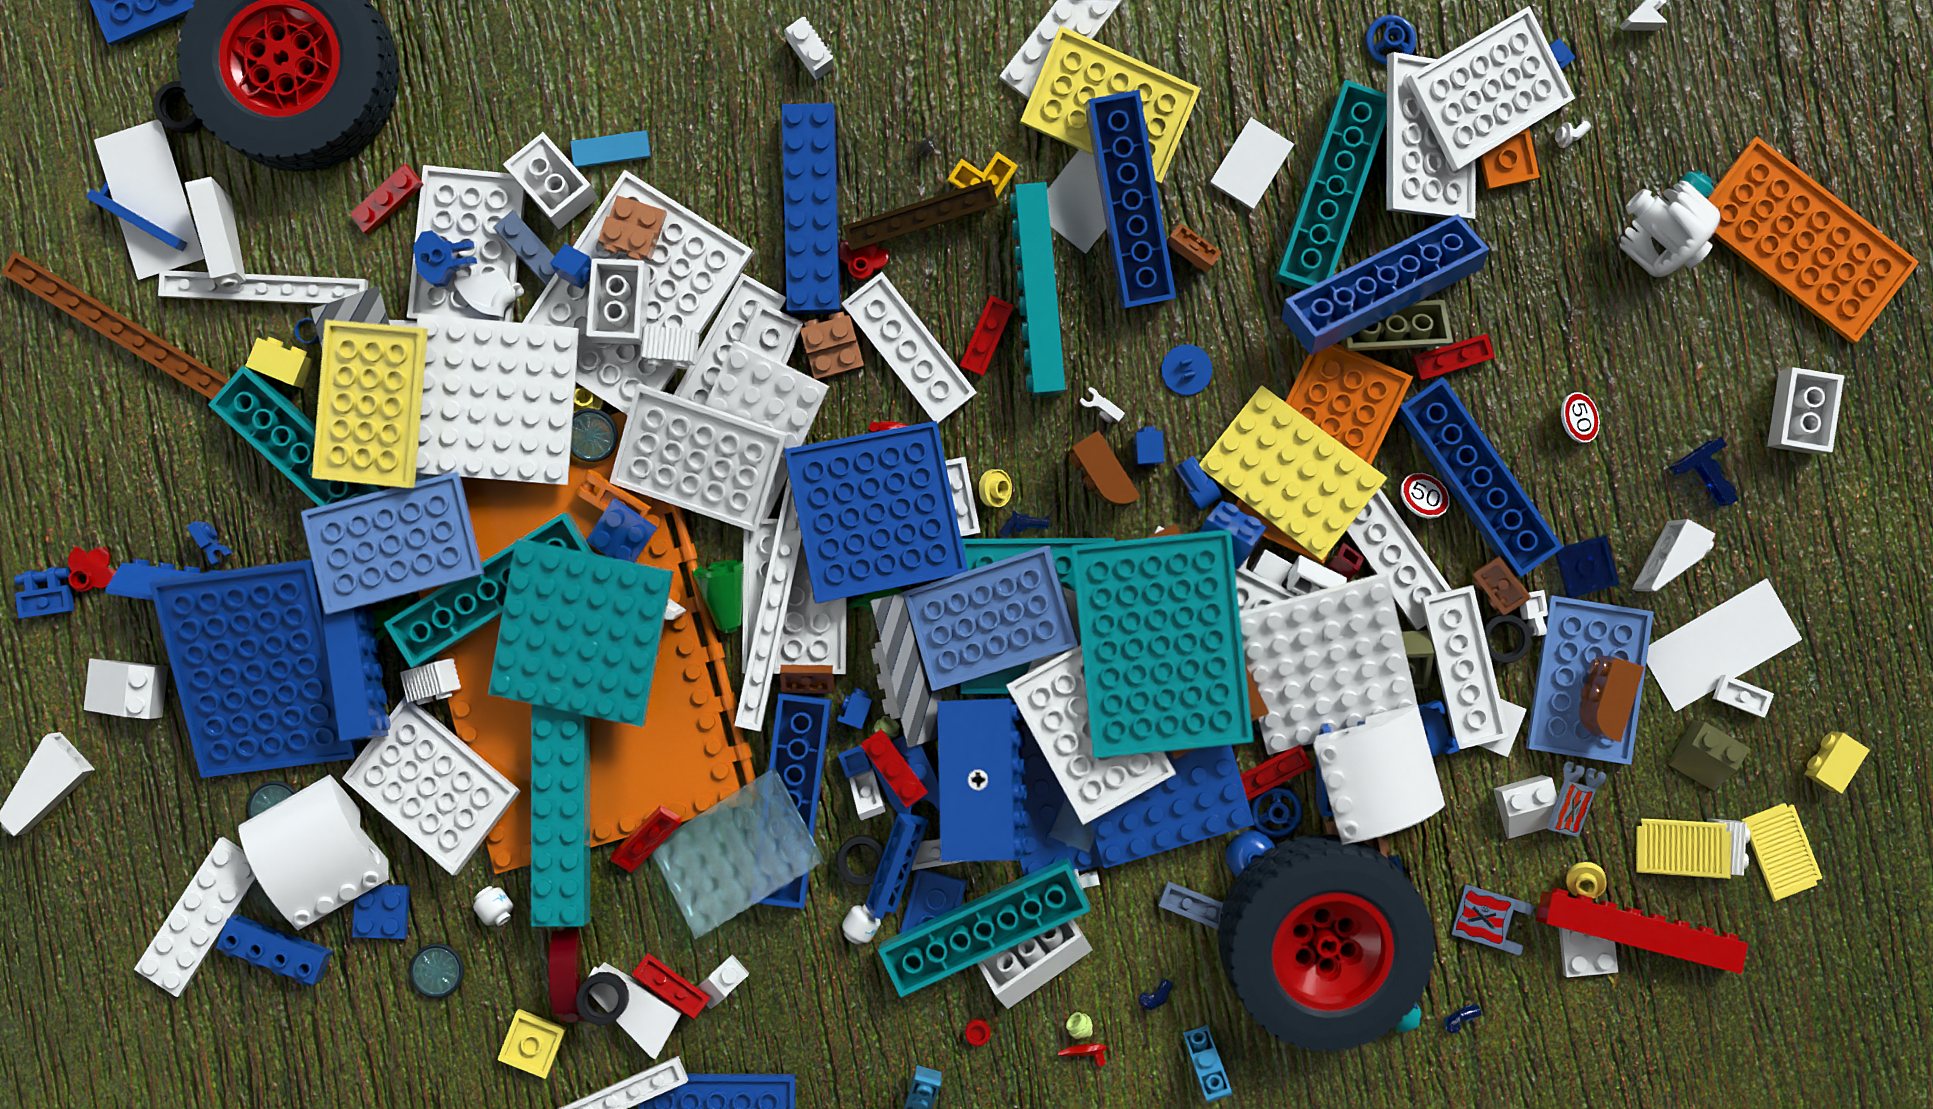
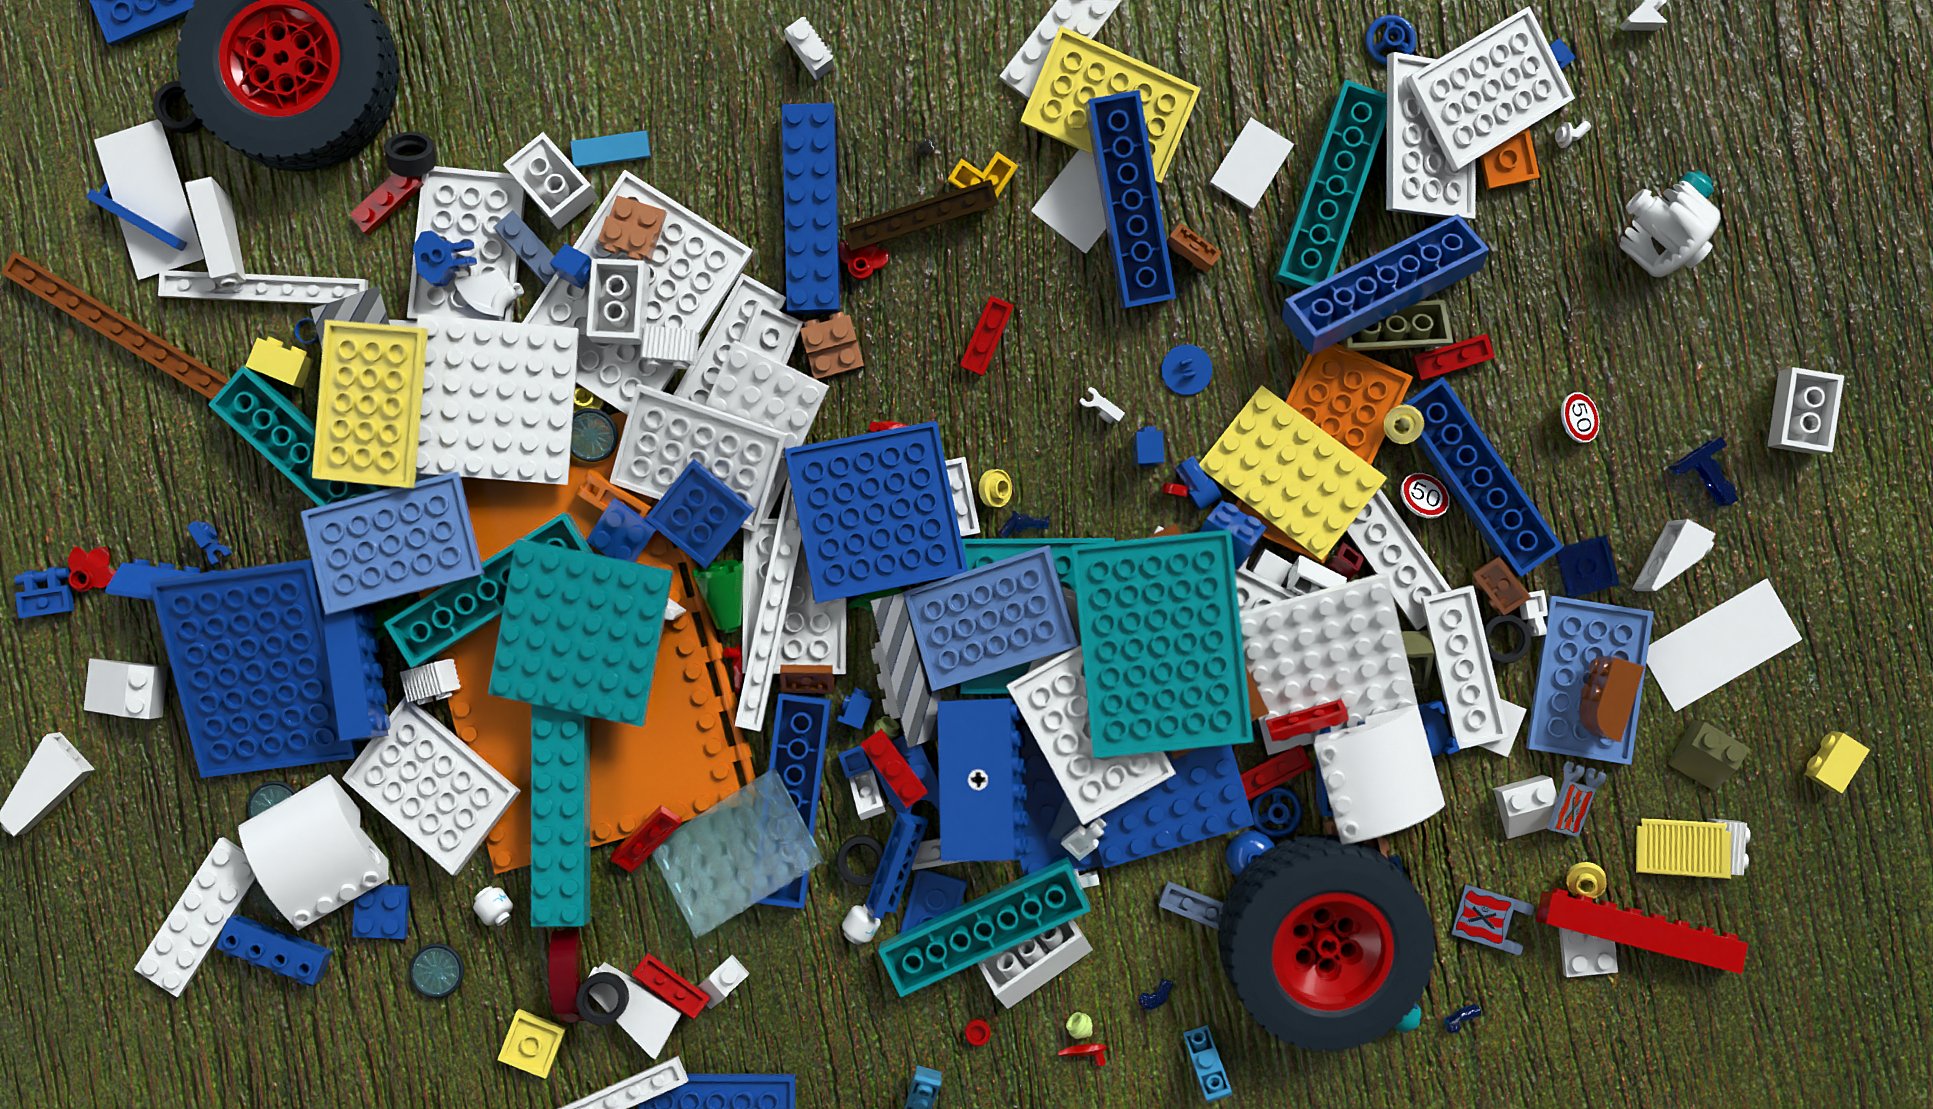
(410, 165): none -> black tyre
(699, 513): none -> blue plate
(736, 654): none -> red bar
(909, 348): white plate -> none
(1038, 285): teal brick -> none
(1083, 841): none -> white plate
(1102, 471): dark orange brick -> none
(1174, 490): none -> red tile
(1307, 720): none -> red plate
(1403, 424): none -> light yellow plate
(1743, 696): white plate -> none
(1782, 851): light yellow window -> none
(1807, 240): orange plate -> none

